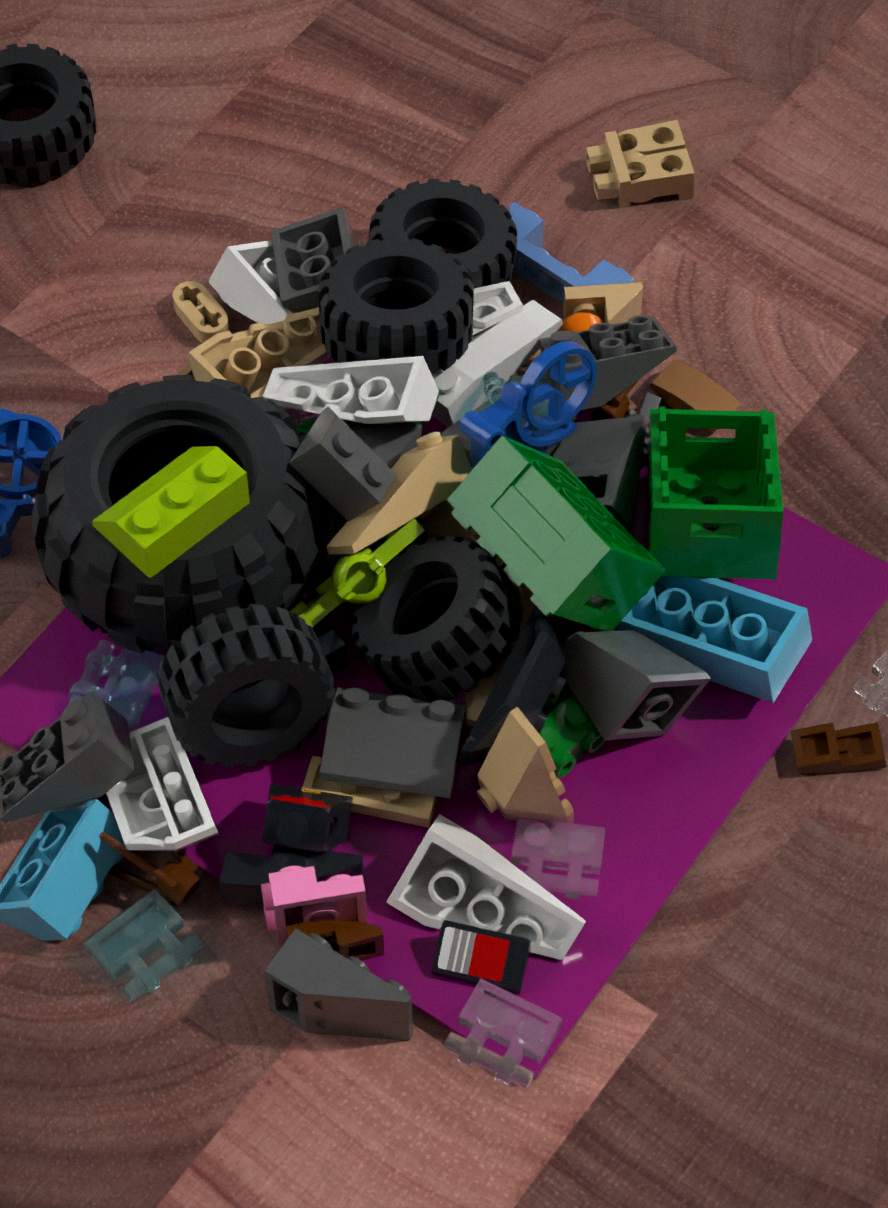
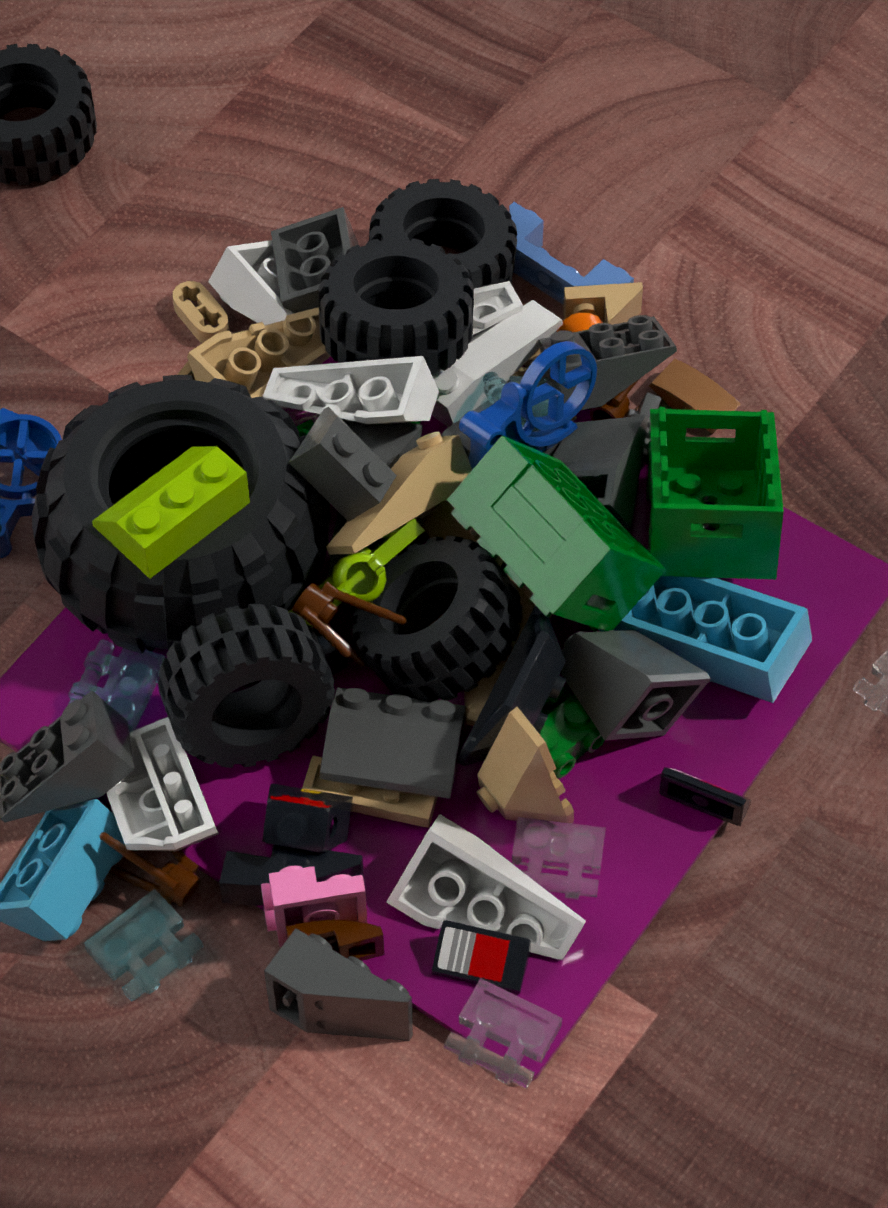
(317, 609): none -> reddish brown plant
(642, 164): tan hips -> none
(704, 796): none -> black slope
(838, 751): reddish brown slope -> none

